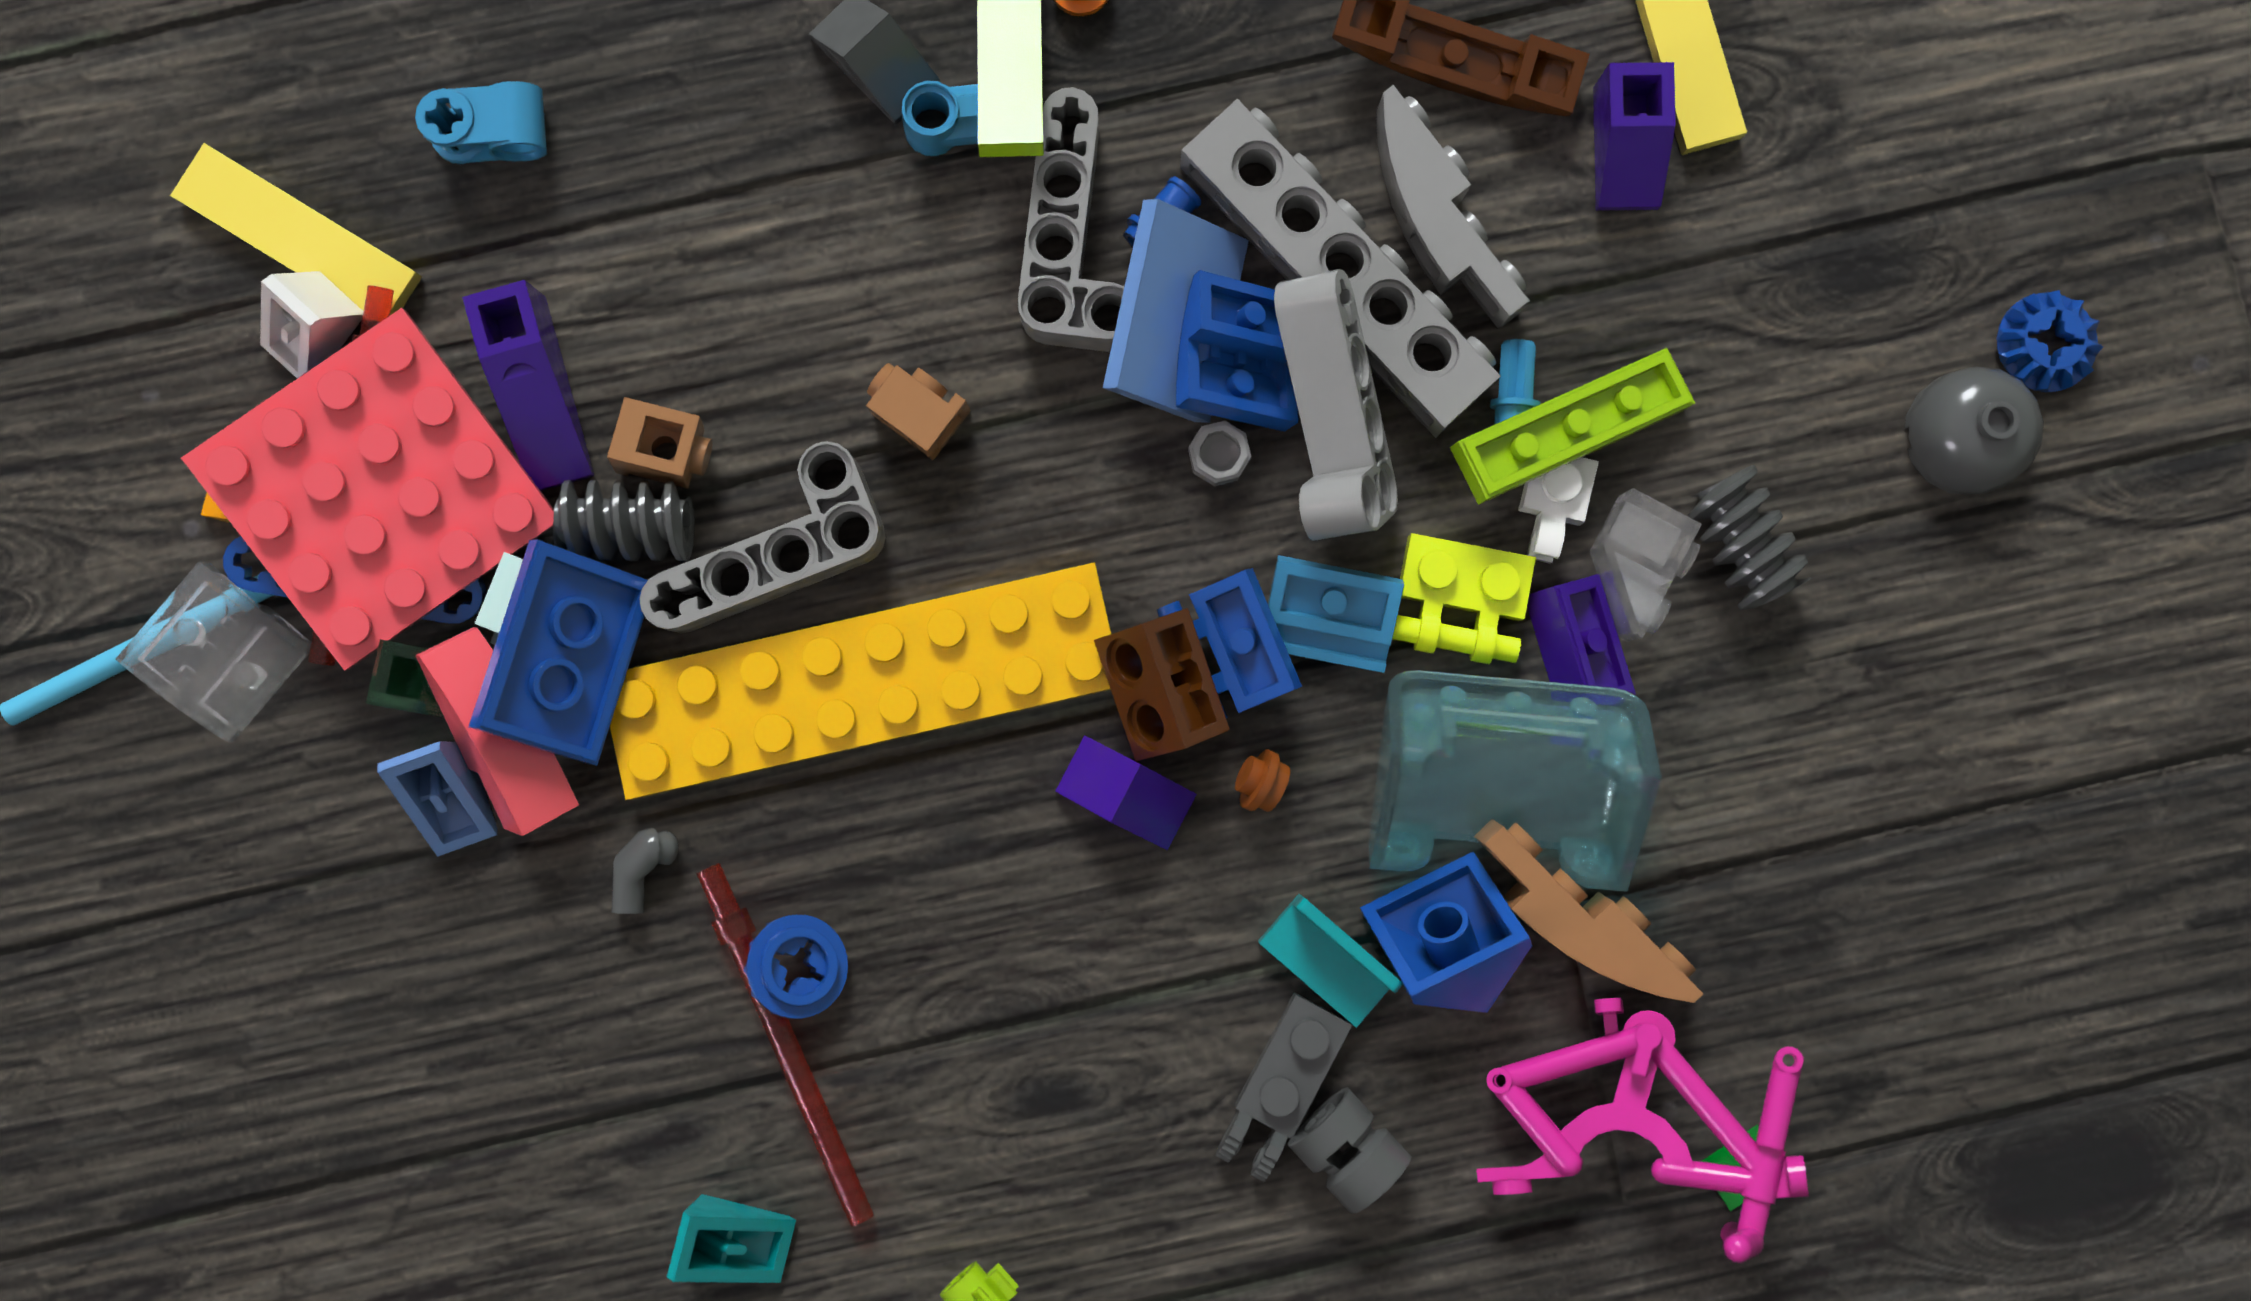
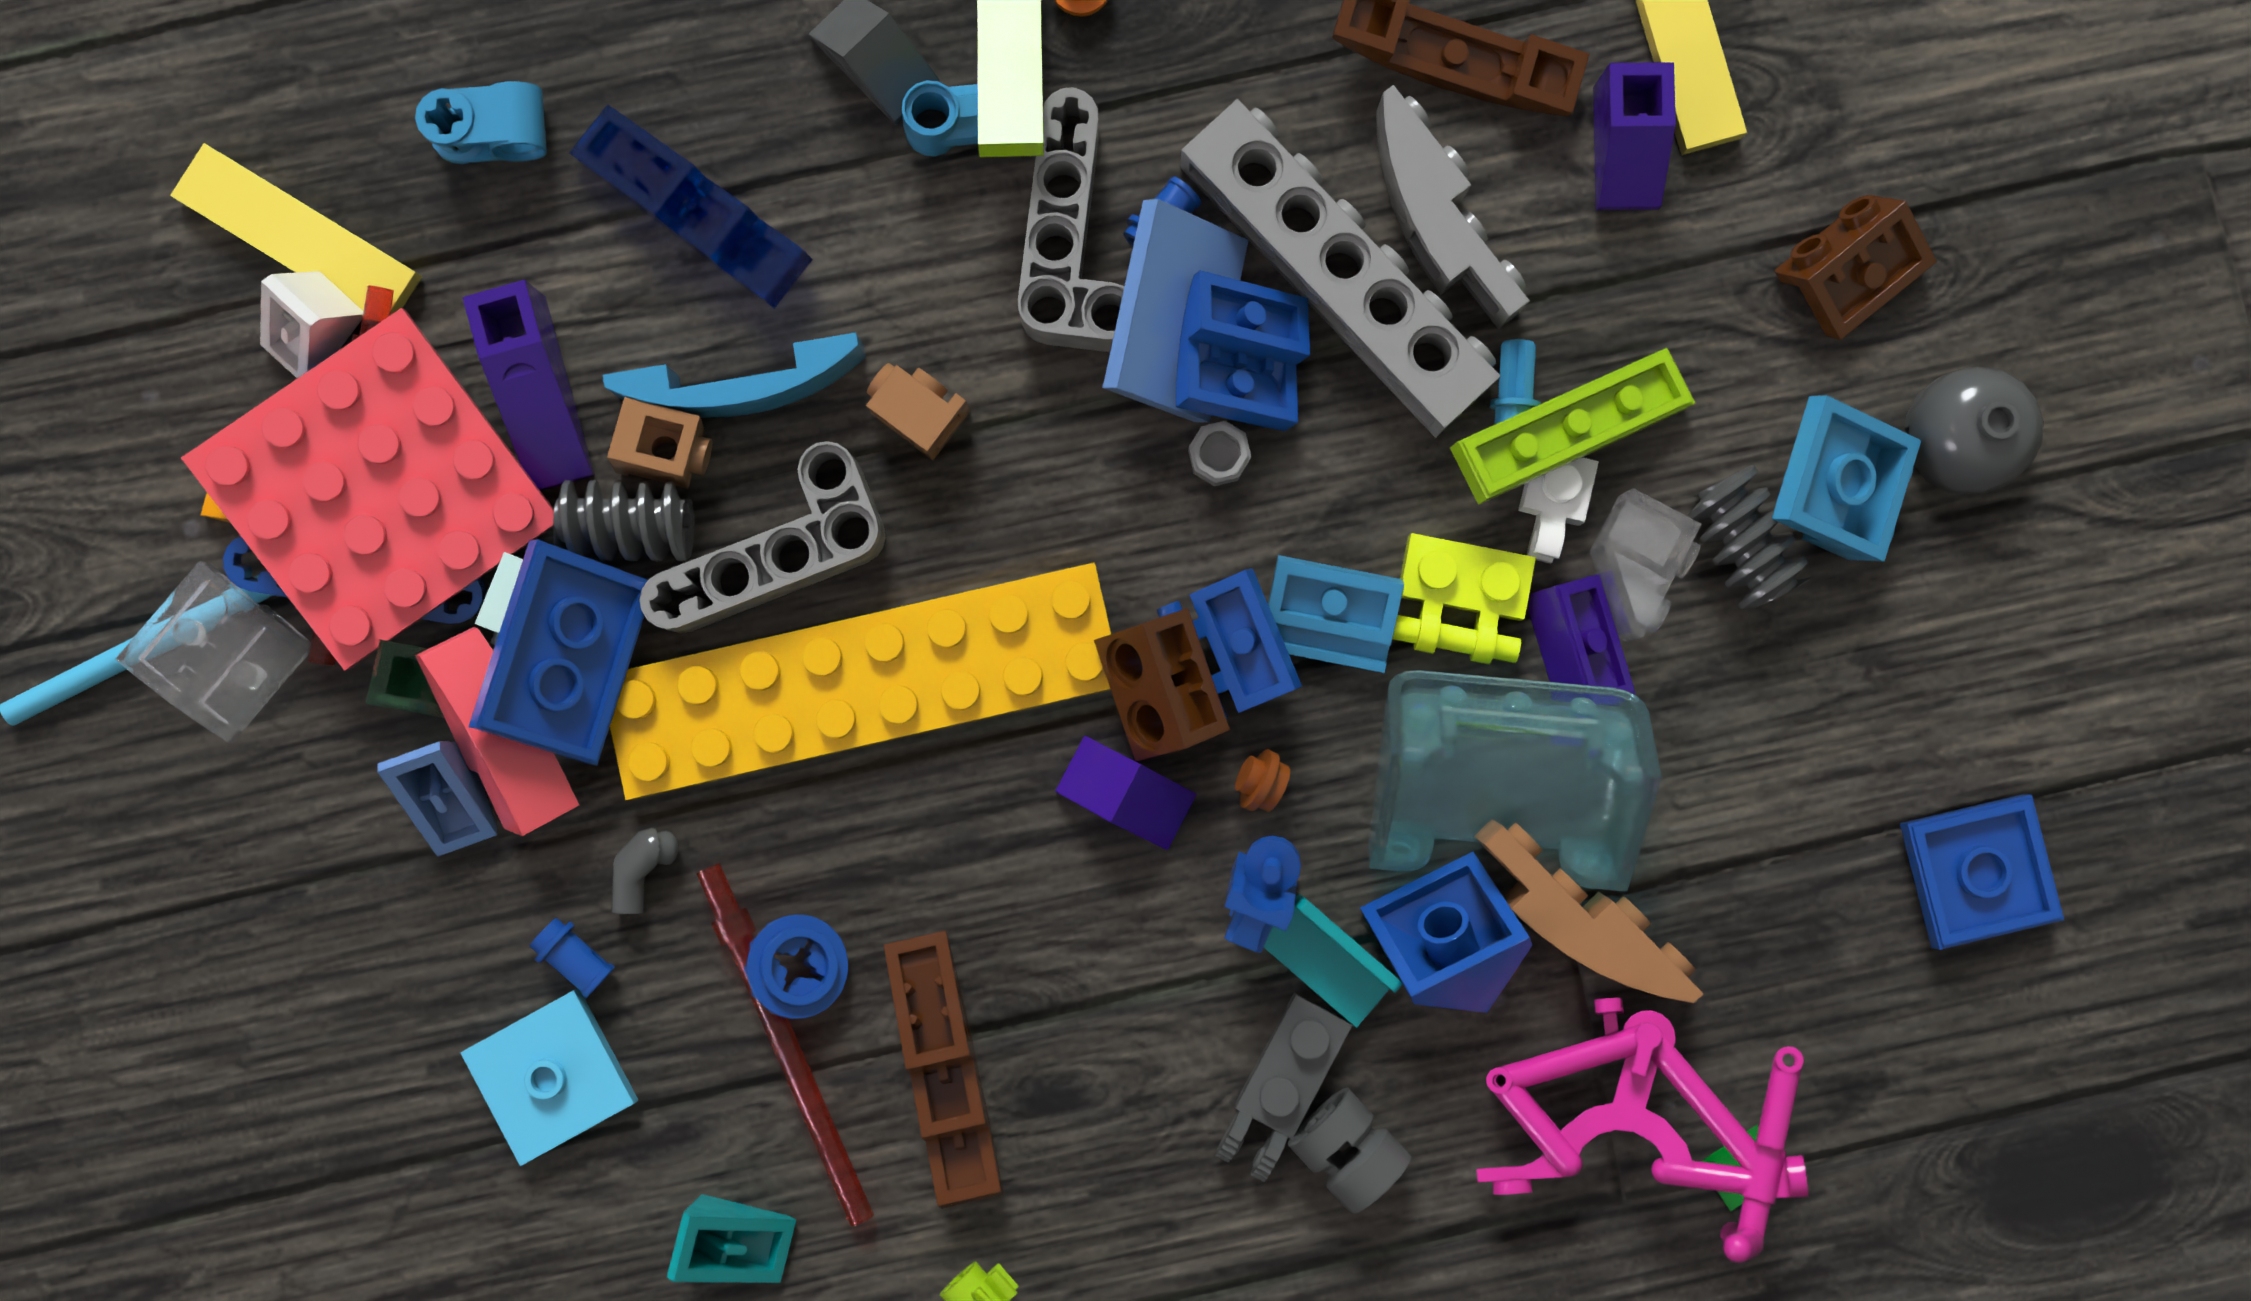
(549, 1076): none -> medium azure plate
(571, 956): none -> blue pin
(691, 206): none -> clear blue slope
(817, 363): none -> dark azure slope
(943, 1069): none -> reddish brown slope
(1262, 891): none -> blue hips
(1337, 407): light grey beam -> none
(1846, 480): none -> dark azure plate
(1858, 262): none -> reddish brown bracket
(1981, 871): none -> blue plate
(2030, 360): blue gear -> none

